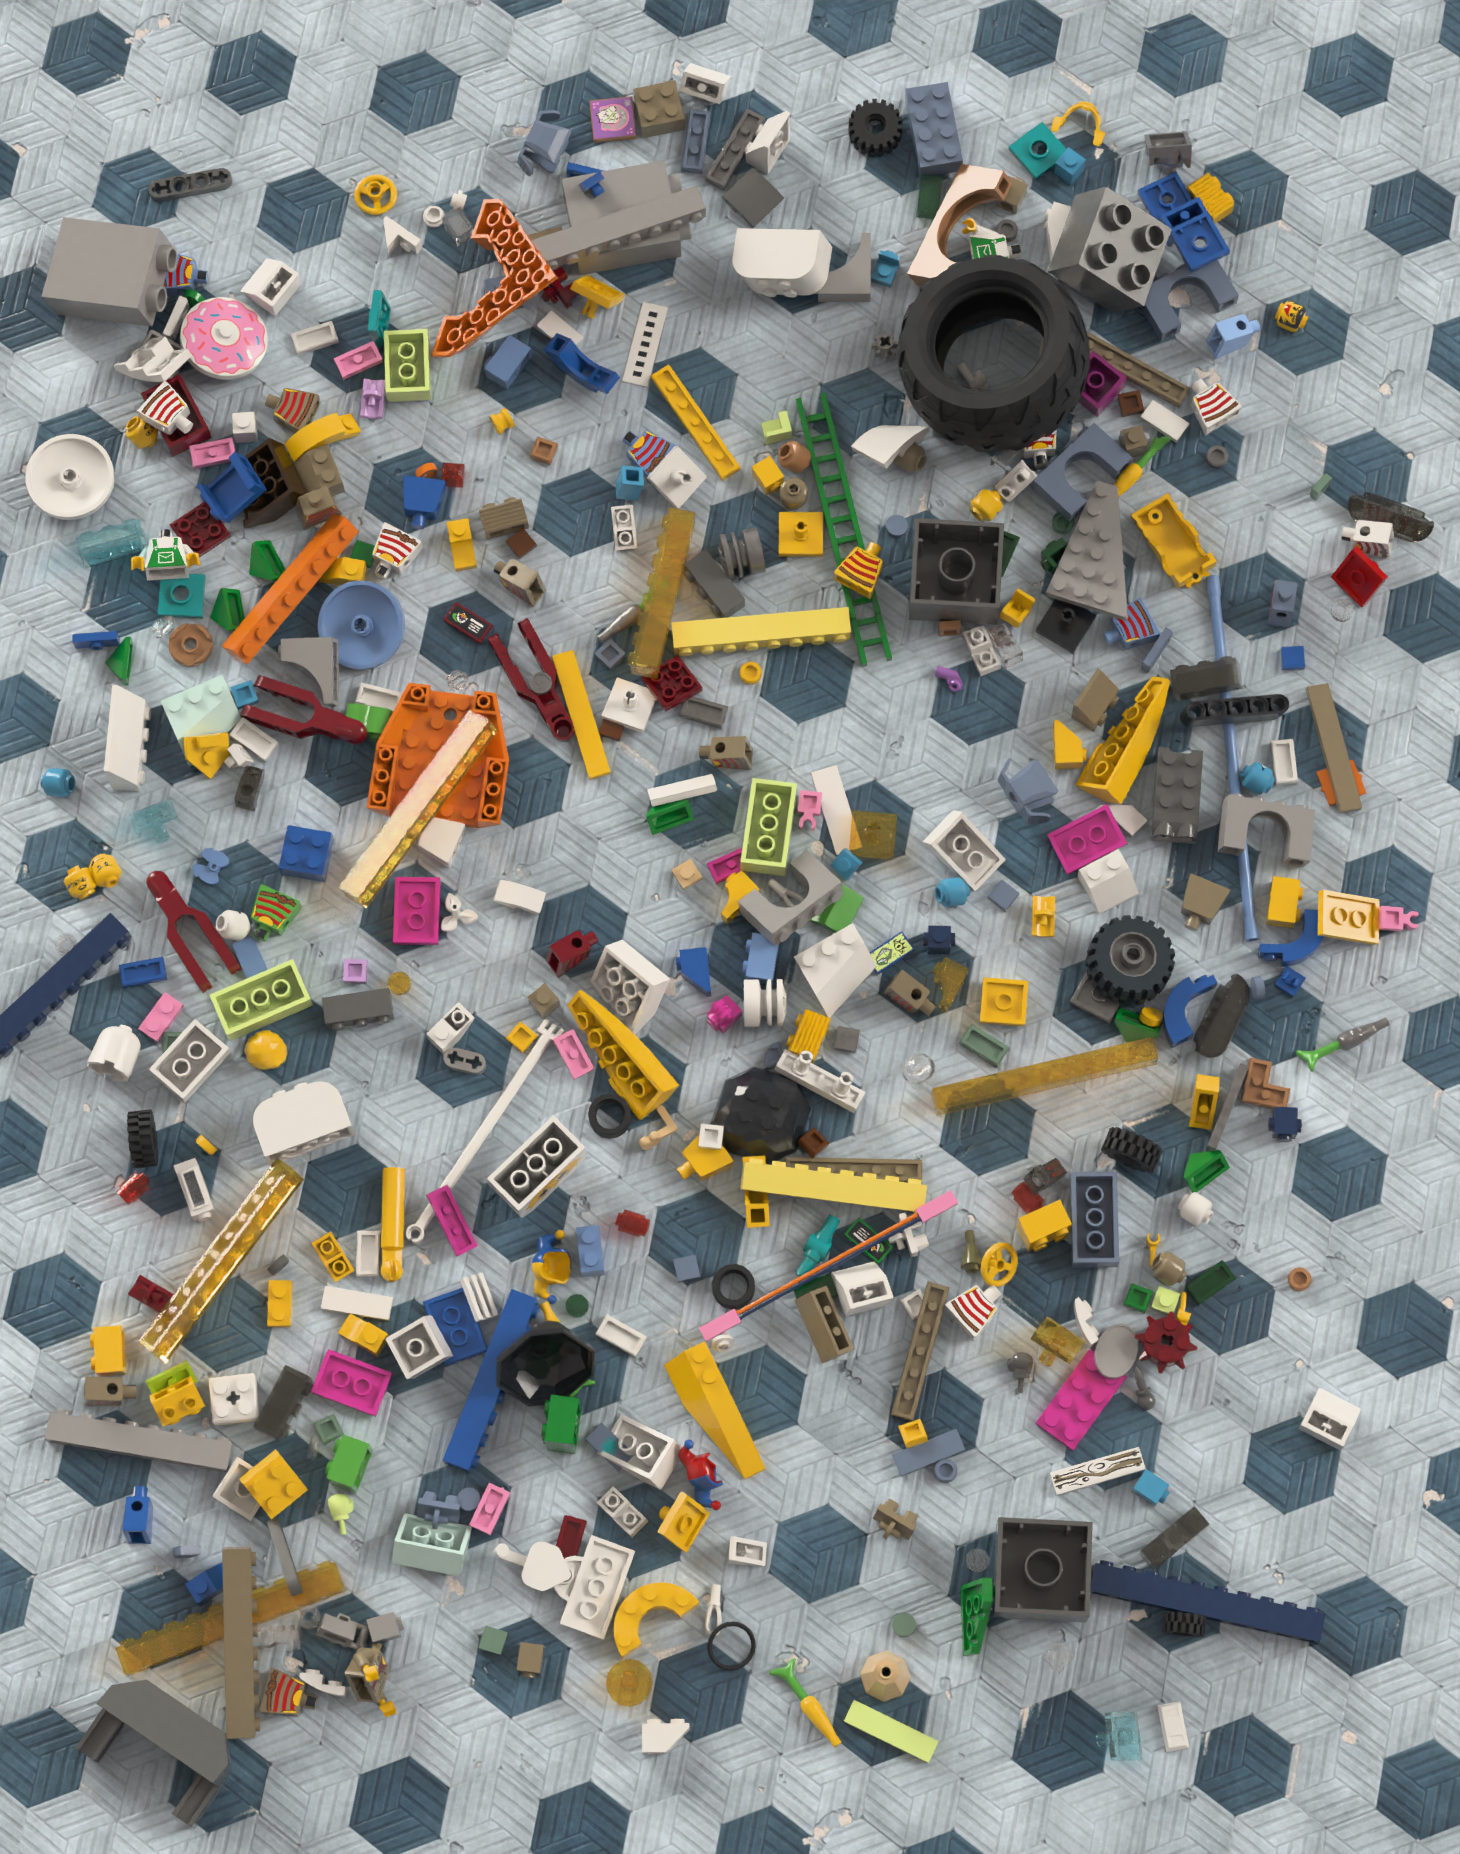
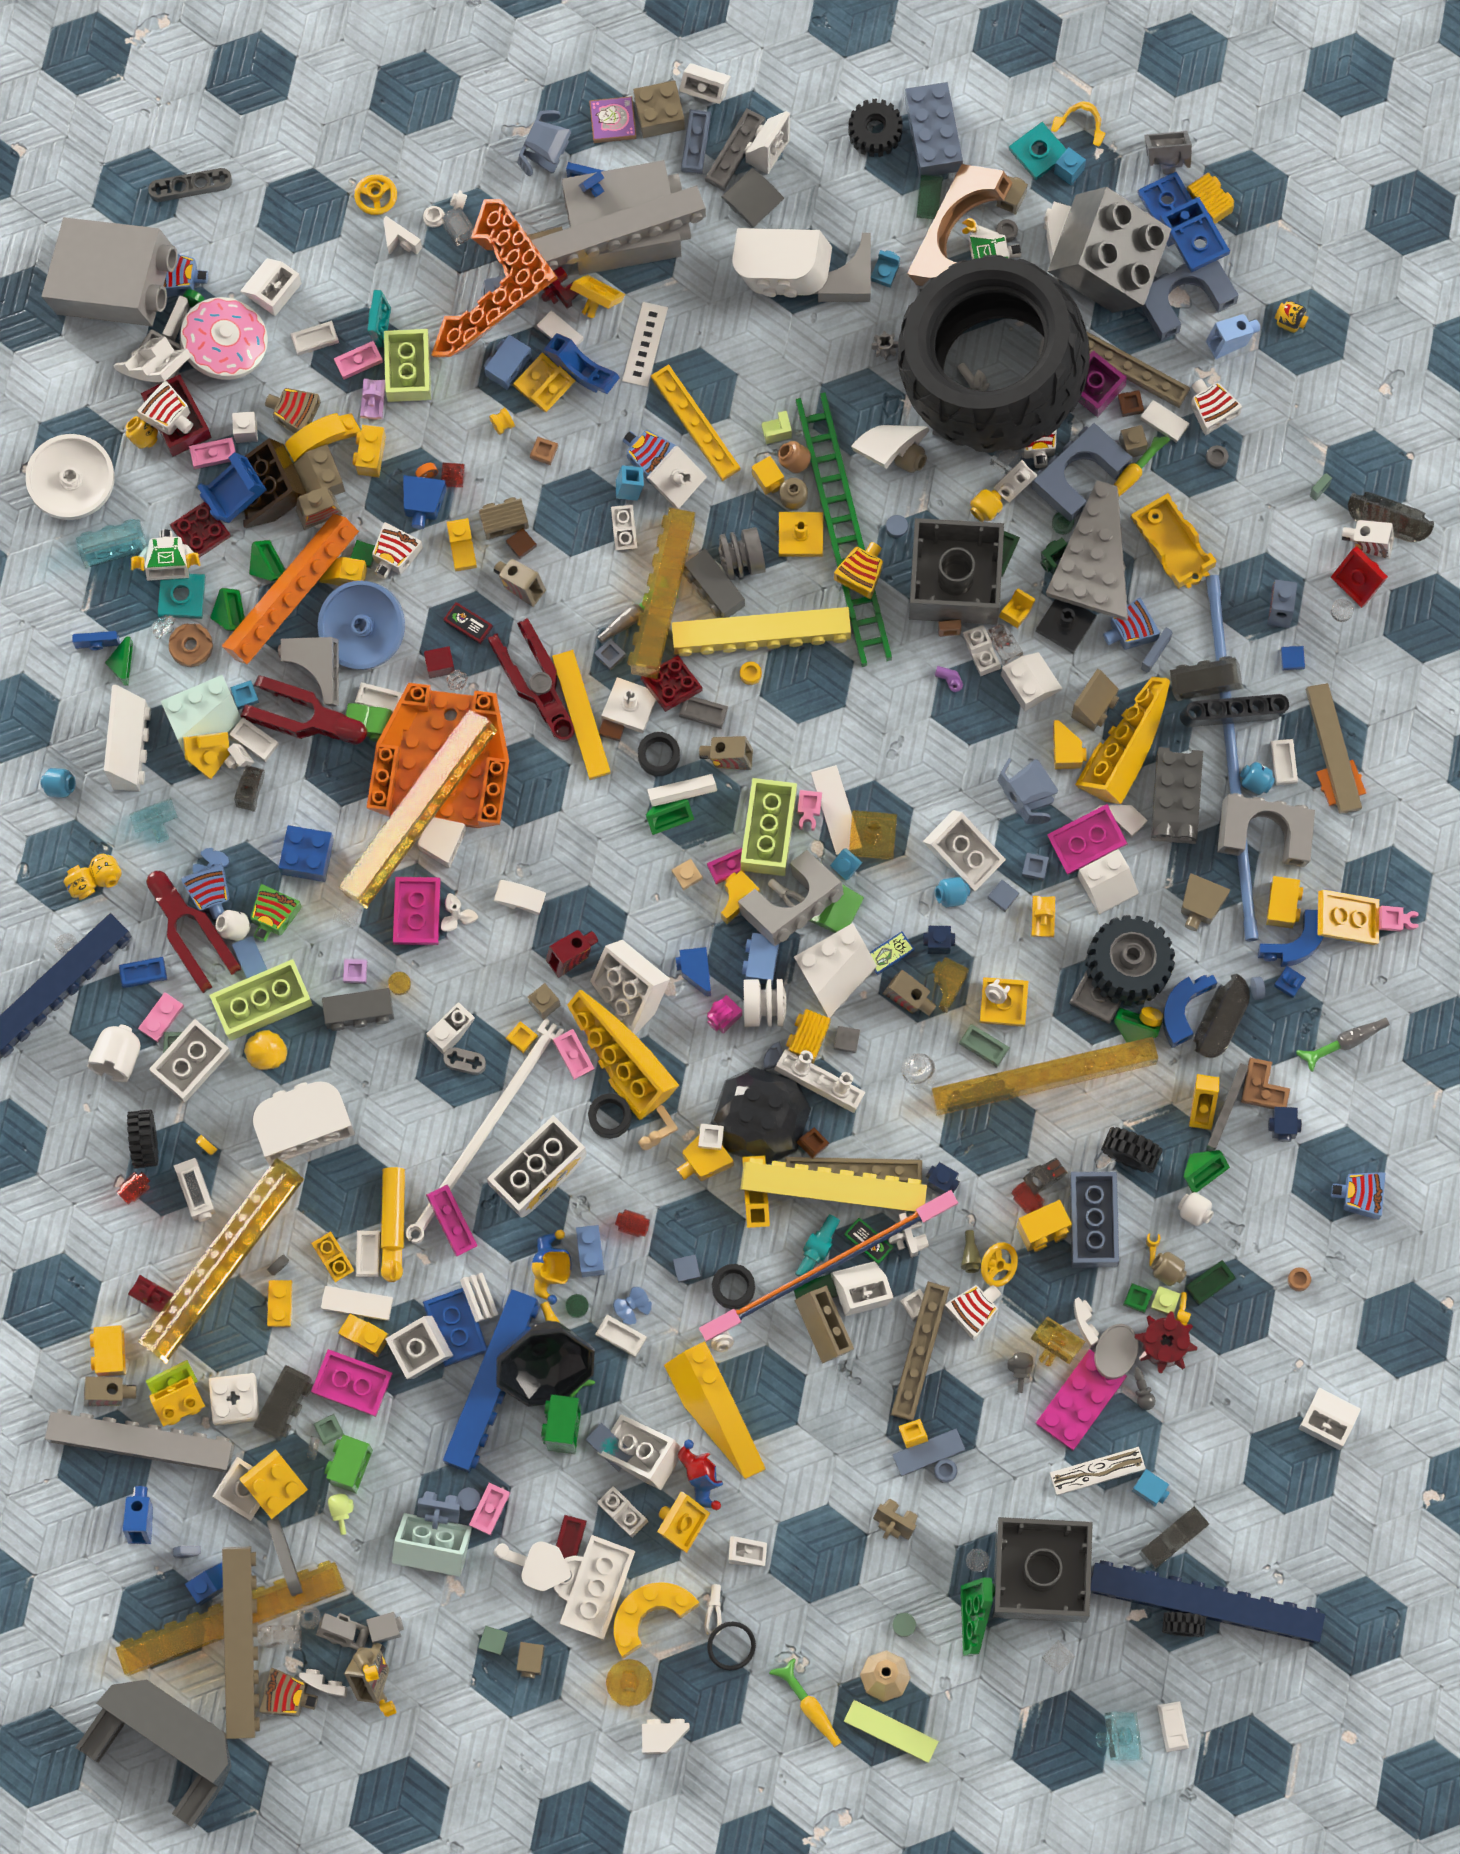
(208, 889): none -> medium blue torso
(370, 450): none -> yellow brick
(439, 662): none -> dark red panel
(543, 382): none -> yellow slope
(624, 1307): none -> medium blue piece
(658, 770): none -> black tyre
(942, 1178): none -> dark blue brick
(996, 993): none -> white plate
(1030, 680): none -> white slope
(1035, 866): none -> sand blue tile
(1362, 1194): none -> torso

